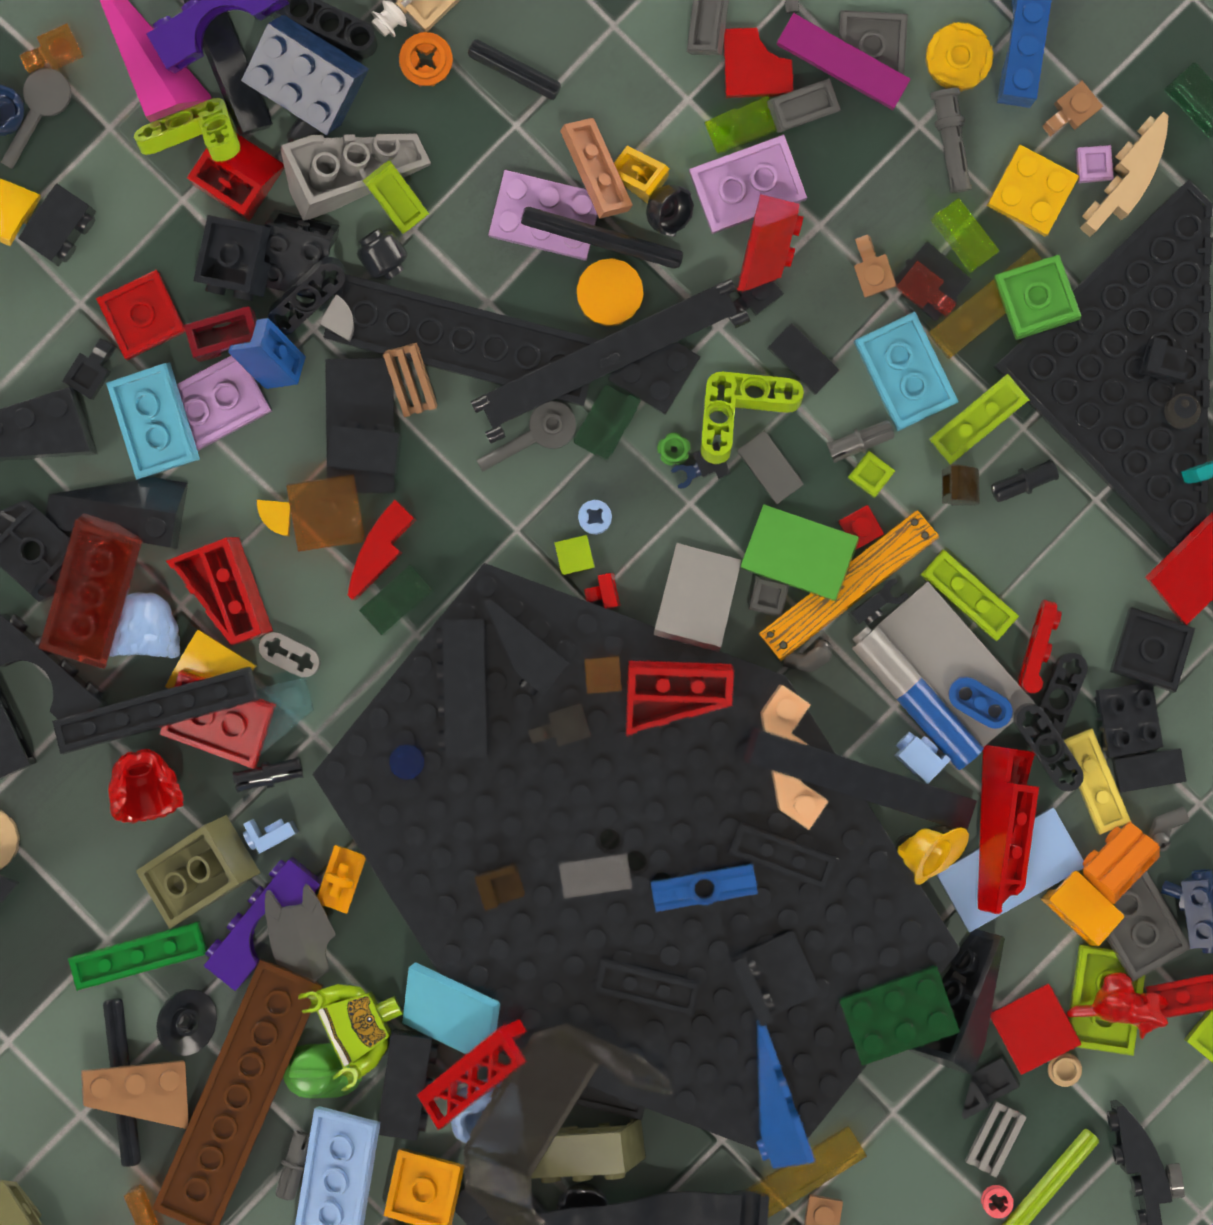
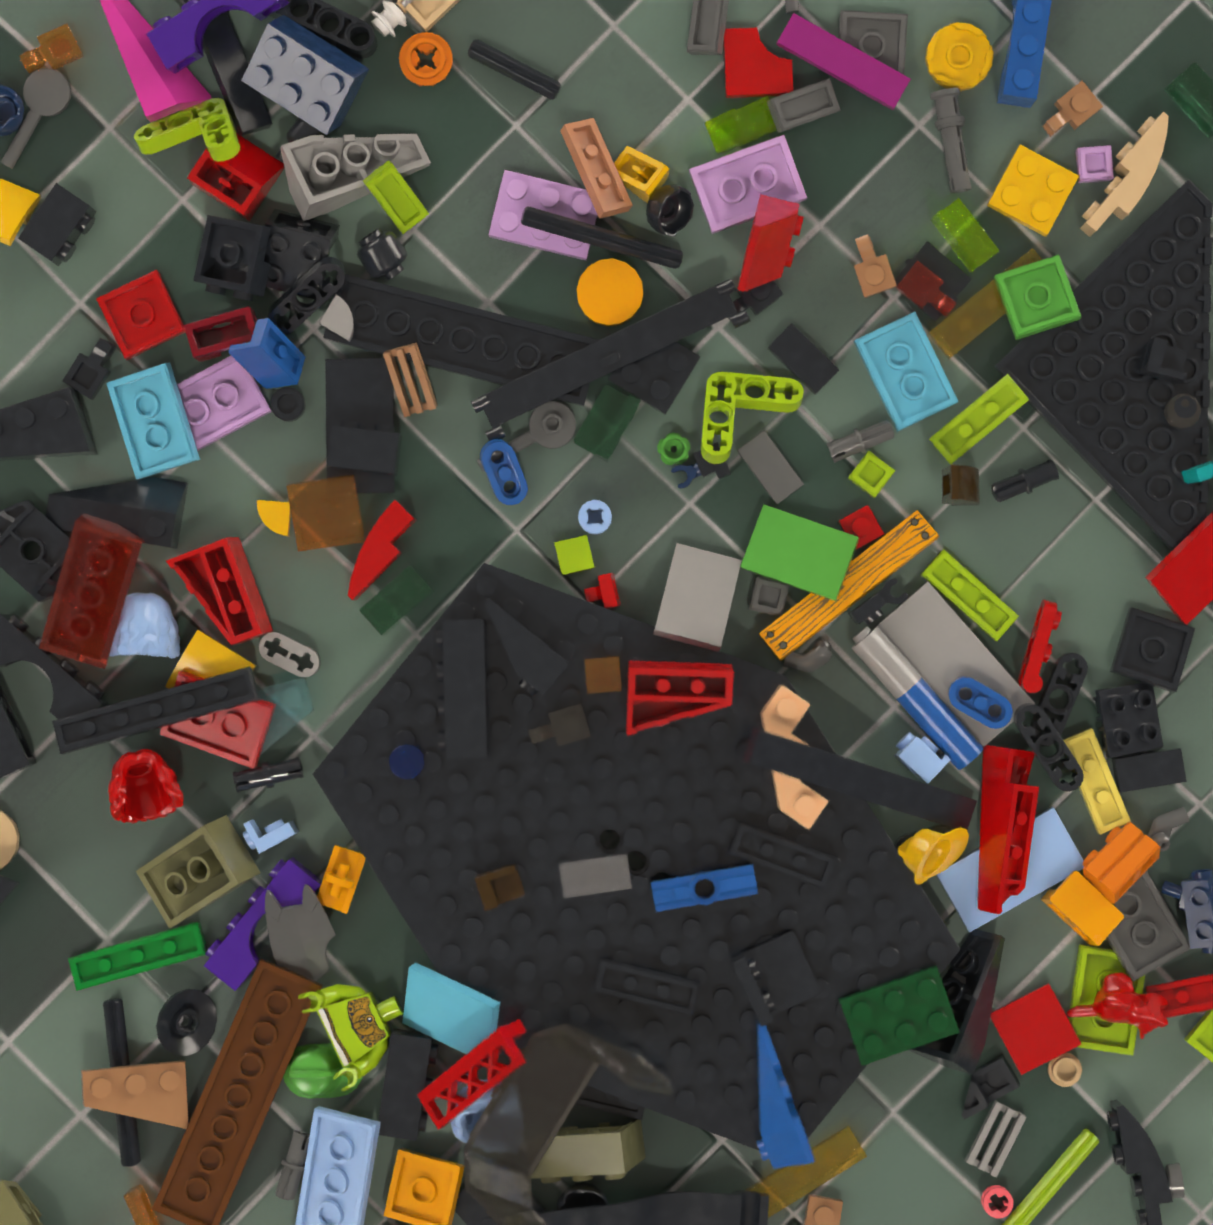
(288, 404): none -> black tile
(503, 470): none -> blue plate

